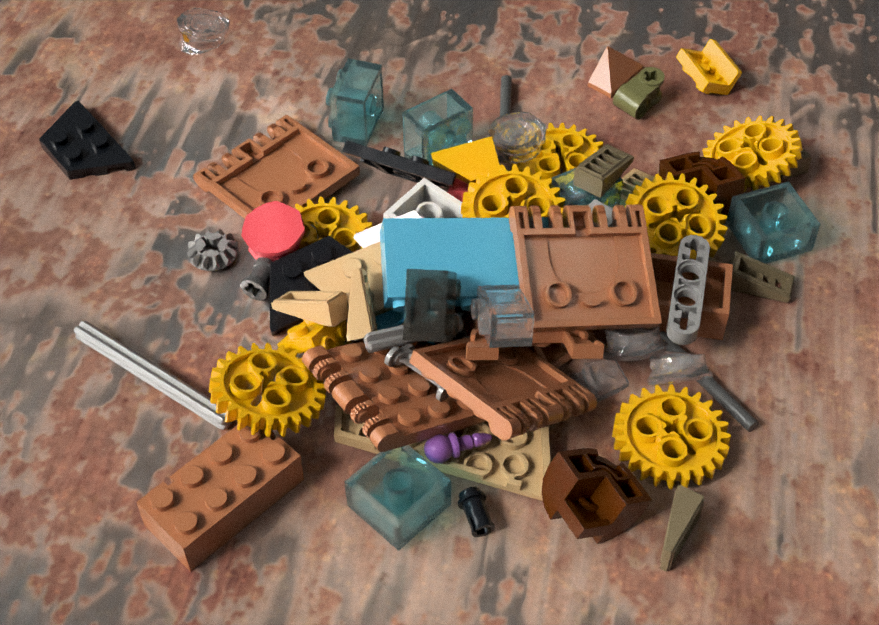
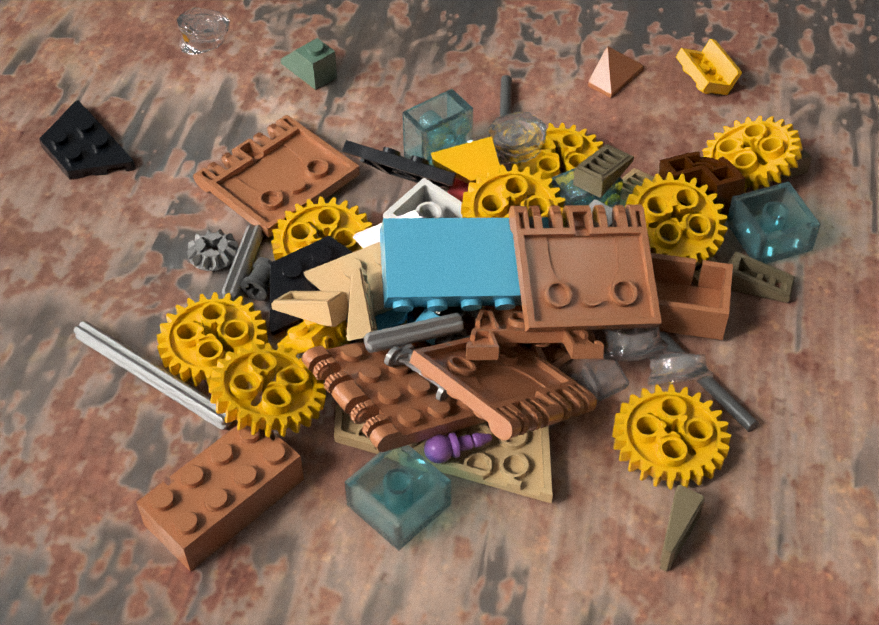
(206, 332): none -> yellow gear
(243, 261): none -> light grey axle
(273, 230): coral hat -> none
(312, 63): none -> sand green slope
(356, 101): clear light blue brick -> none
(431, 305): clear smoke bracket -> none
(478, 517): black pin -> none
(503, 316): clear brick -> none
(592, 494): reddish brown brick -> none
(640, 92): olive piece -> none
(688, 288): light grey beam -> none

